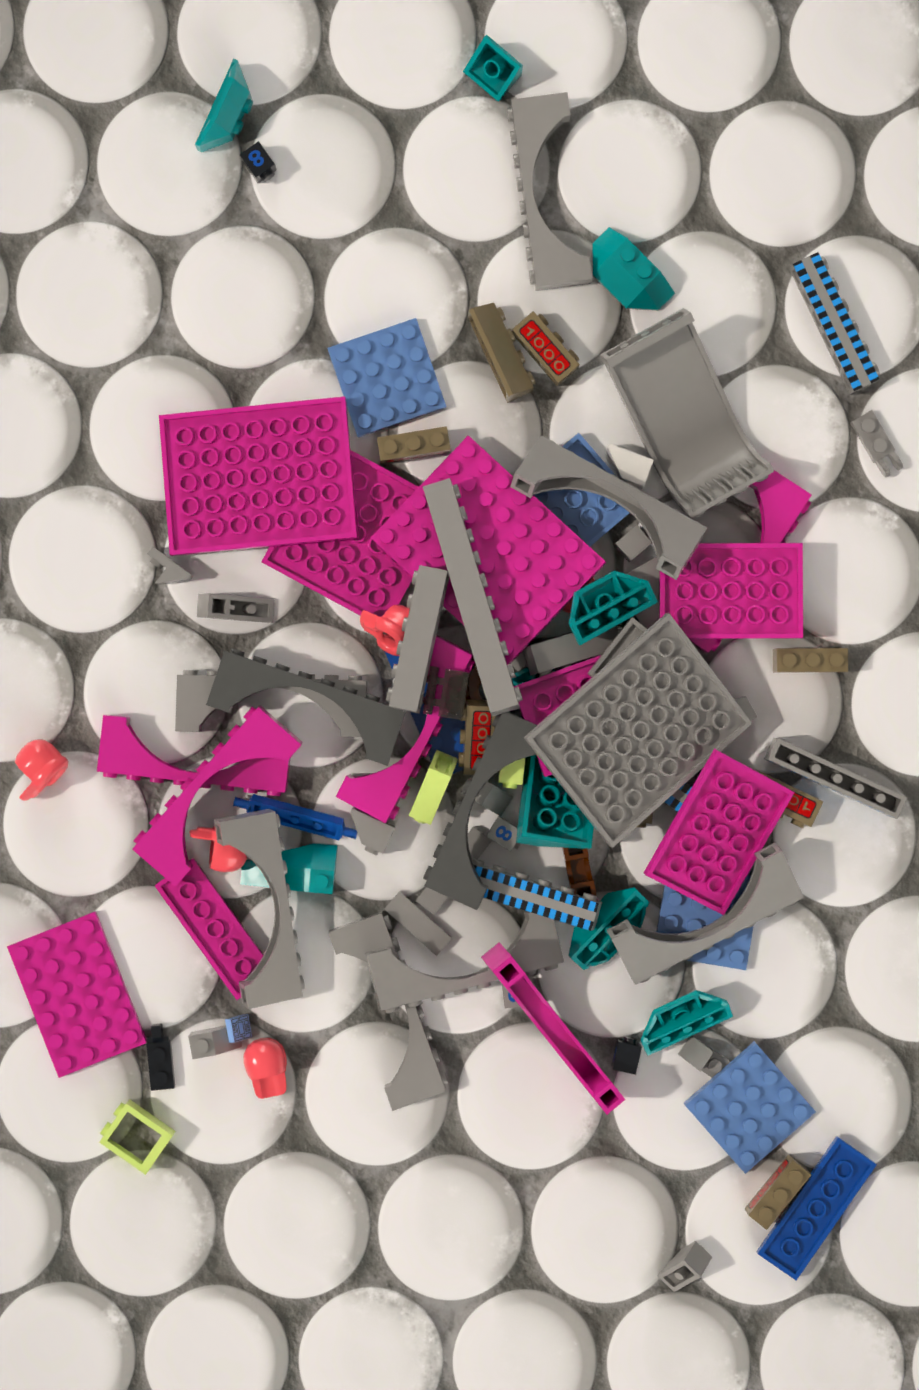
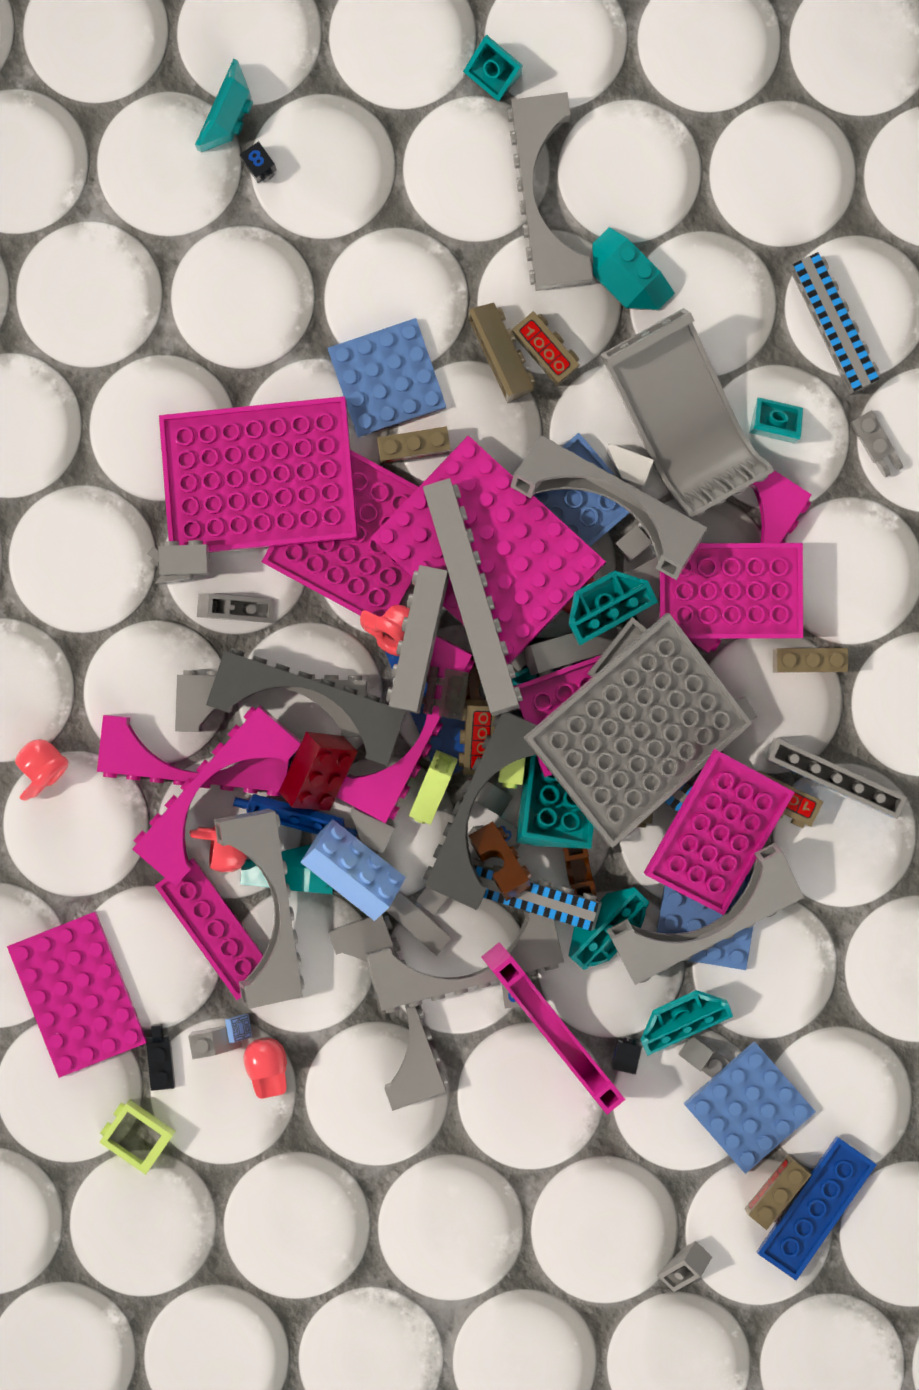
(184, 559): none -> light grey brick
(317, 771): none -> dark red brick
(353, 870): none -> light blue brick
(491, 842): none -> reddish brown arch
(777, 420): none -> teal slope

